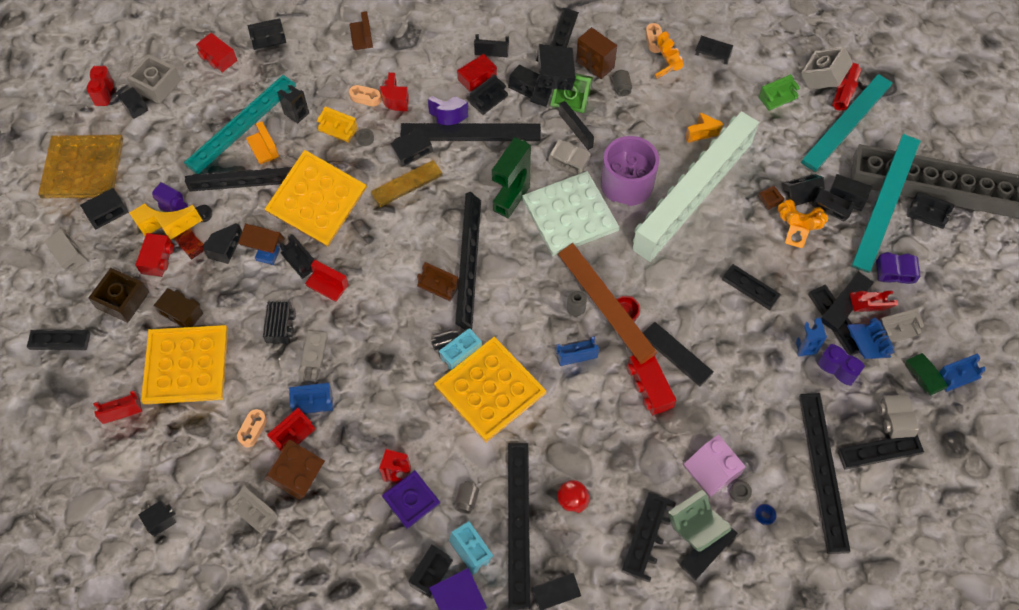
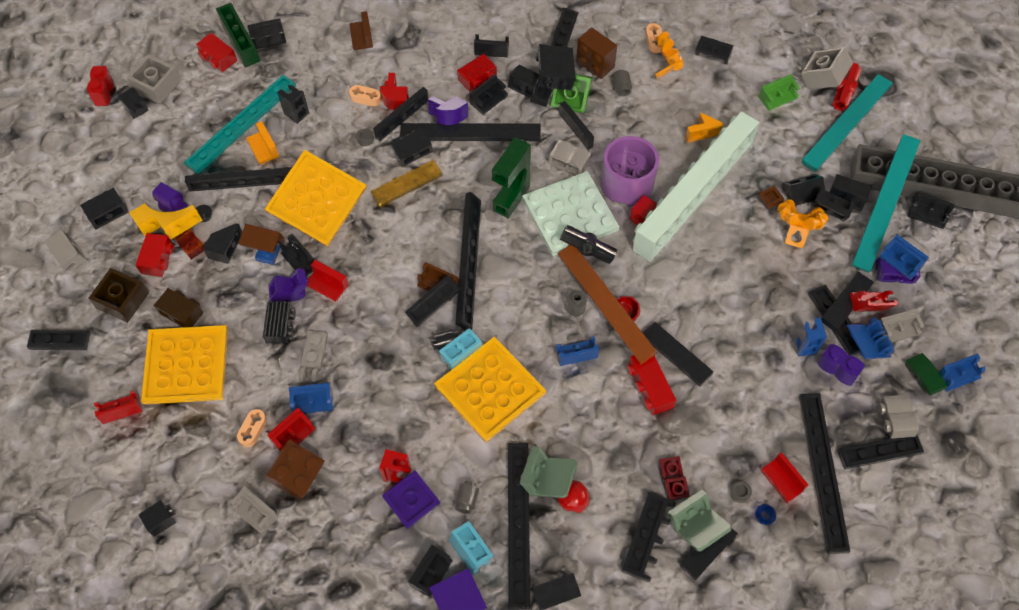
(80, 166): clear yellow plate -> none
(237, 34): none -> dark green brick
(288, 288): none -> dark purple brick
(337, 124): yellow hinge -> none
(401, 114): none -> black tile
(433, 301): none -> black plate
(547, 475): none -> sand green bracket
(597, 248): none -> black piece
(641, 209): none -> red brick
(673, 478): none -> dark red slope
(714, 466): lavender slope -> none
(751, 287): black tile -> none
(784, 478): none -> red panel
(904, 257): none -> blue hinge

